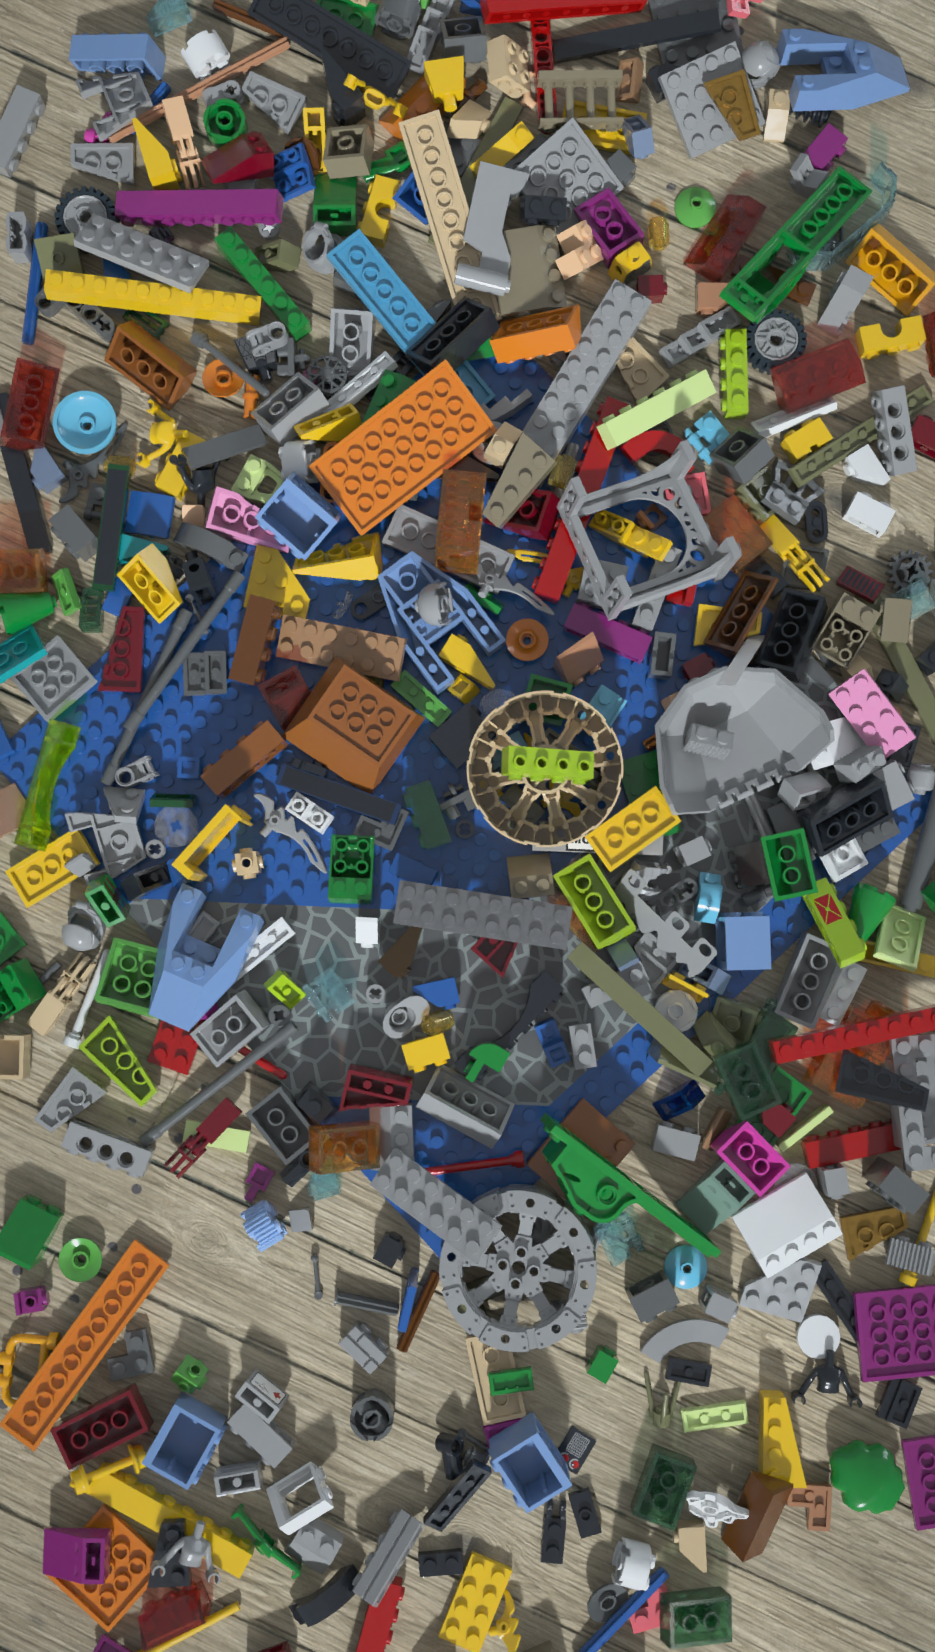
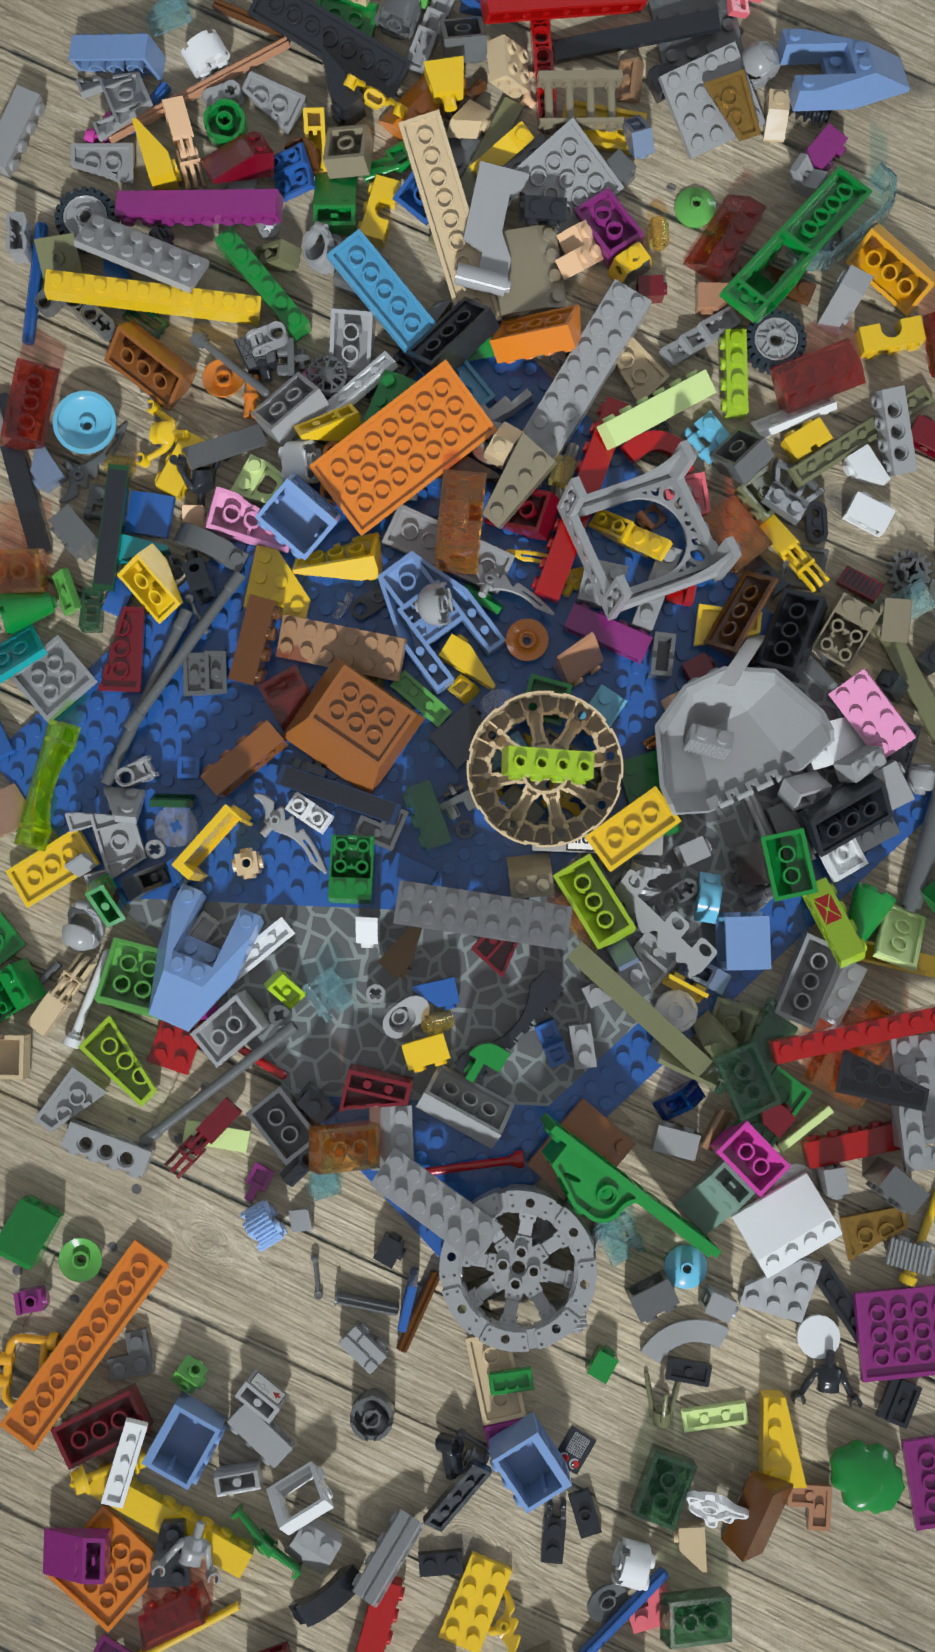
(124, 1462): none -> white plate

